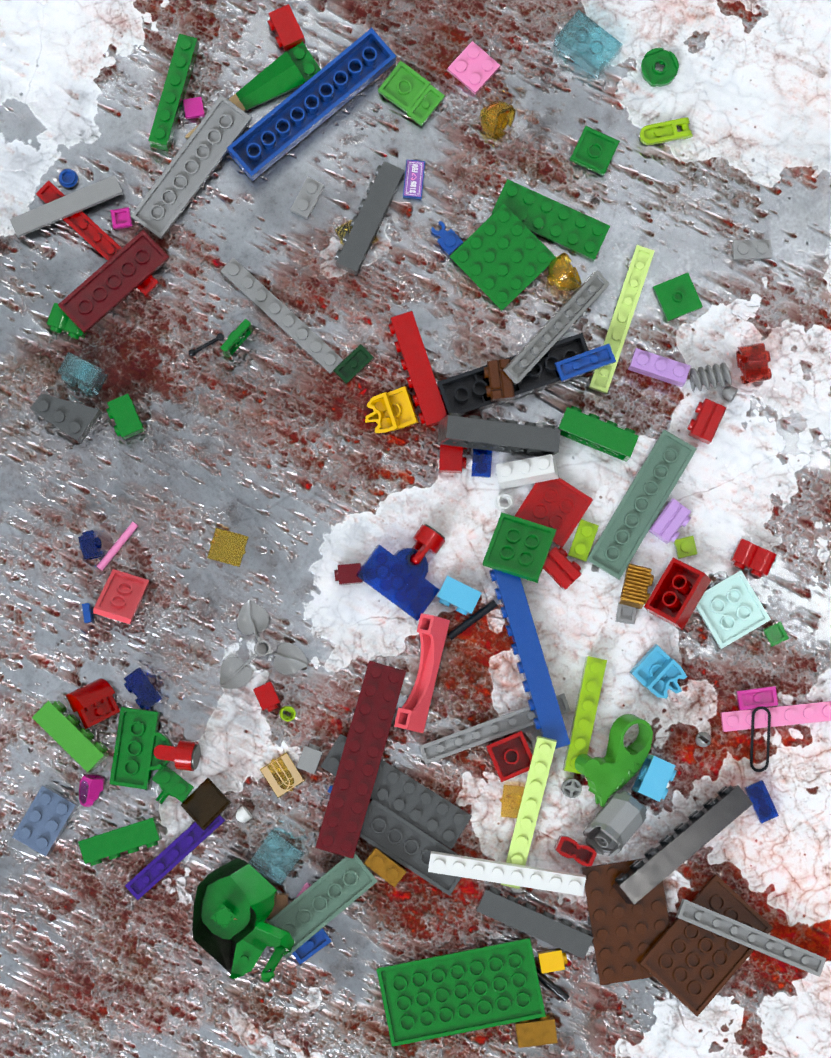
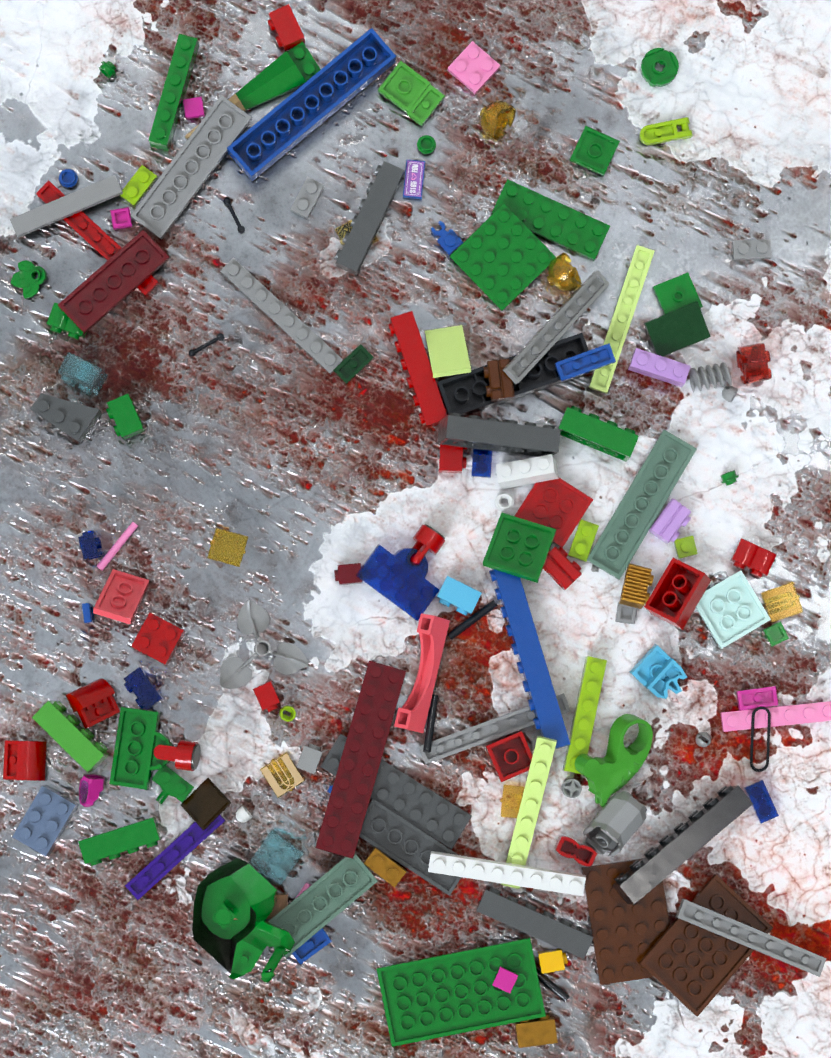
(24, 760): none -> red brick
(26, 278): none -> green plate
(107, 69): none -> green plate
(138, 185): none -> lime plate
(158, 638): none -> red brick
(236, 338): green plate -> none
(241, 229): none -> black hinge
(392, 410): yellow plate -> none
(426, 144): none -> green plate
(430, 724): none -> black bar
(447, 351): none -> yellowish green tile
(505, 979): none -> dark pink tile
(588, 44): clear light blue brick -> none
(654, 778): medium azure brick -> none
(677, 329): none -> dark green tile
(706, 421): red brick -> none
(729, 477): none -> green plate
(782, 602): none -> clear yellow piece

